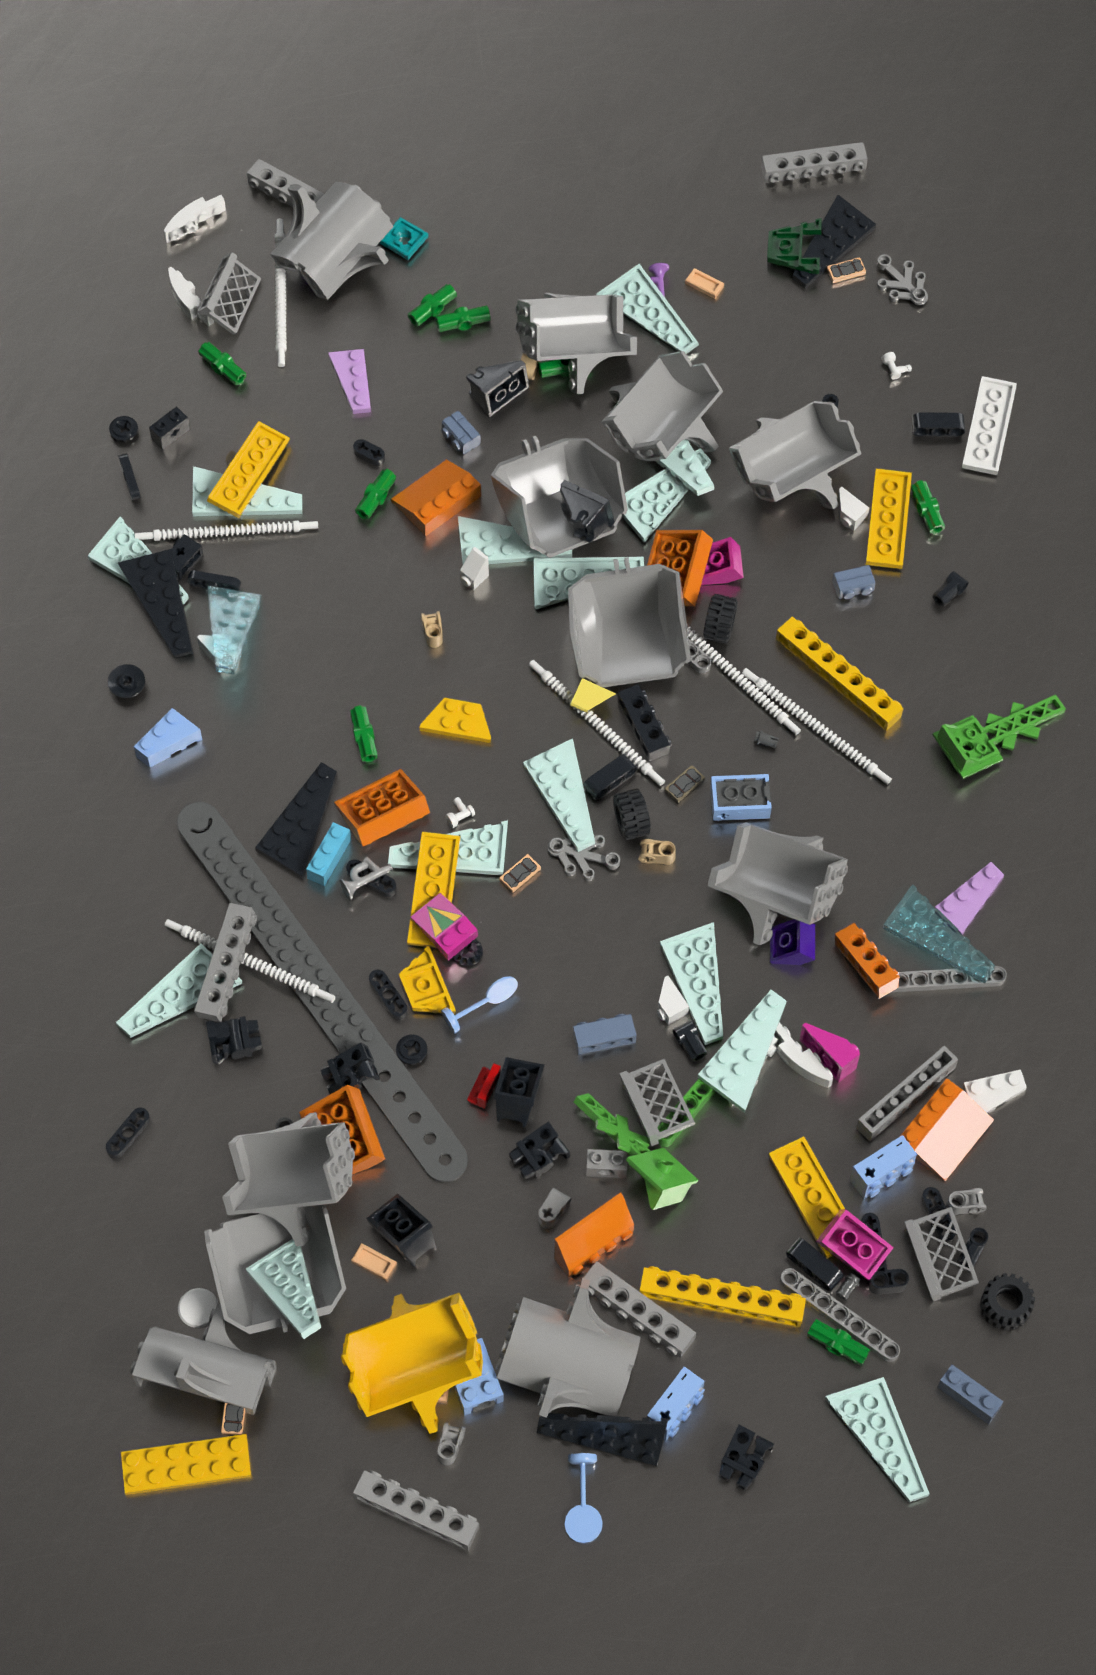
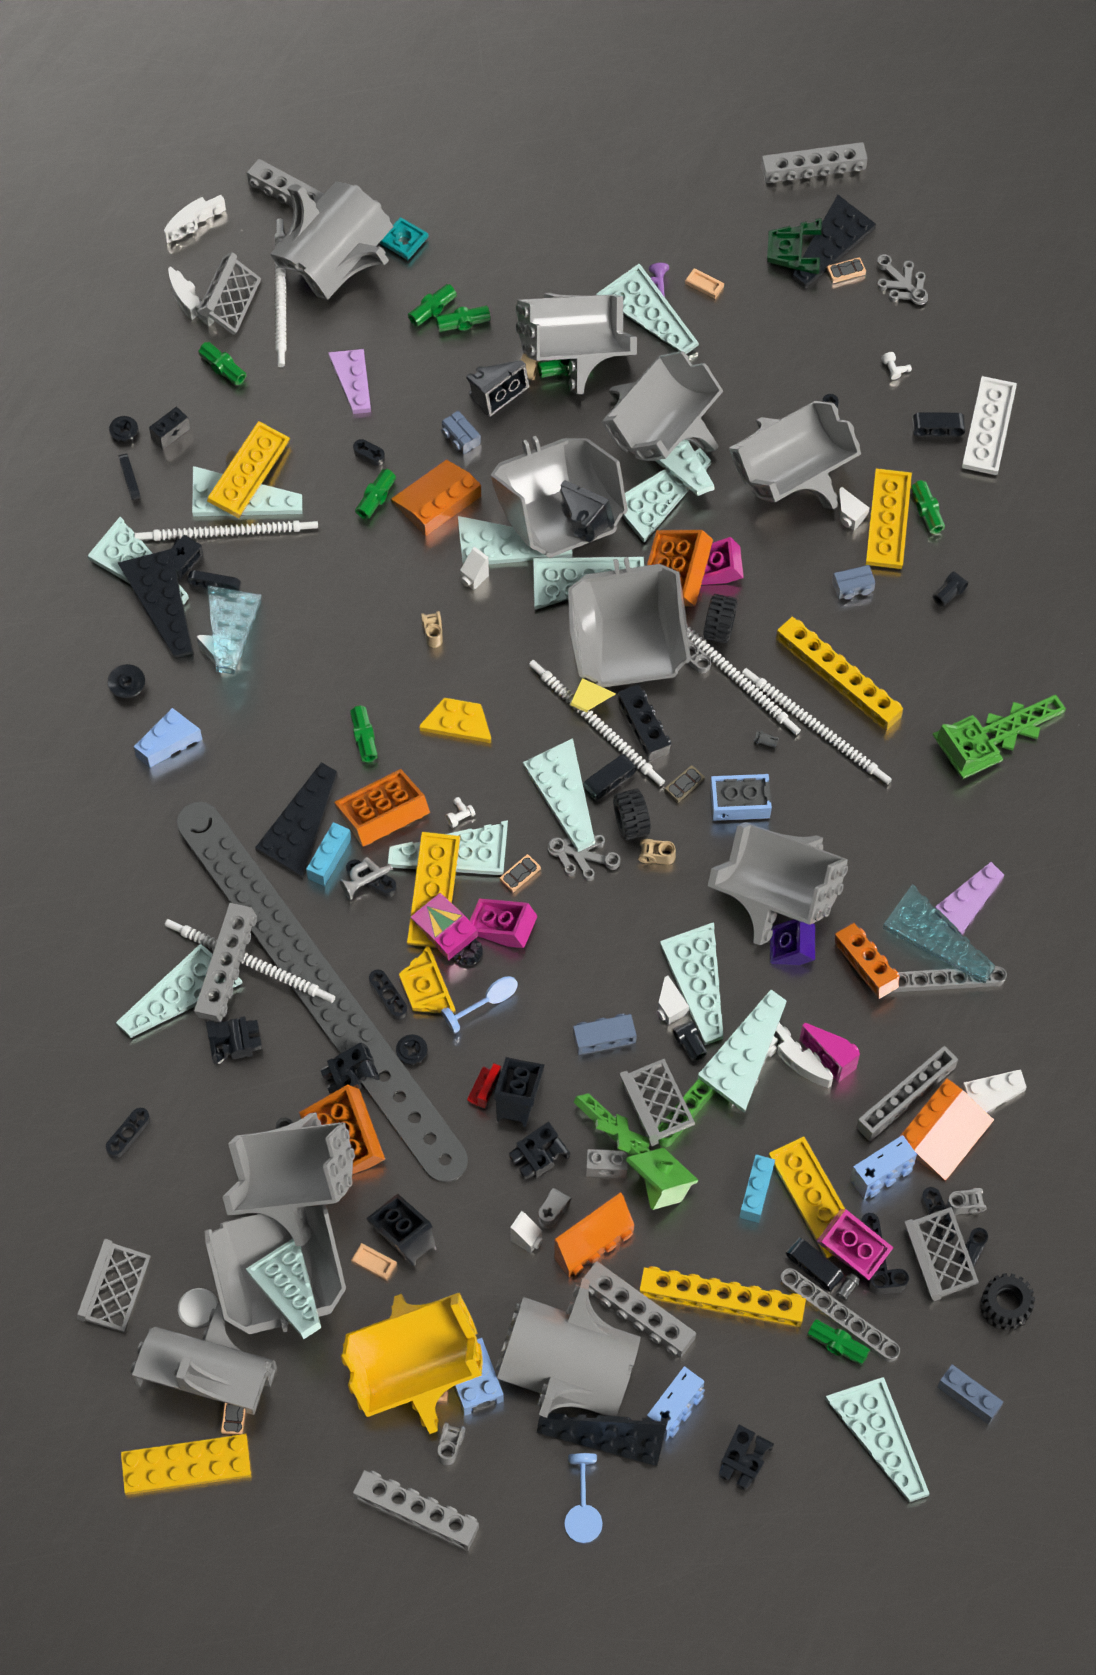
(97, 1278): none -> light grey fence
(504, 921): none -> dark pink slope
(525, 1233): none -> white slope
(757, 1188): none -> medium azure brick

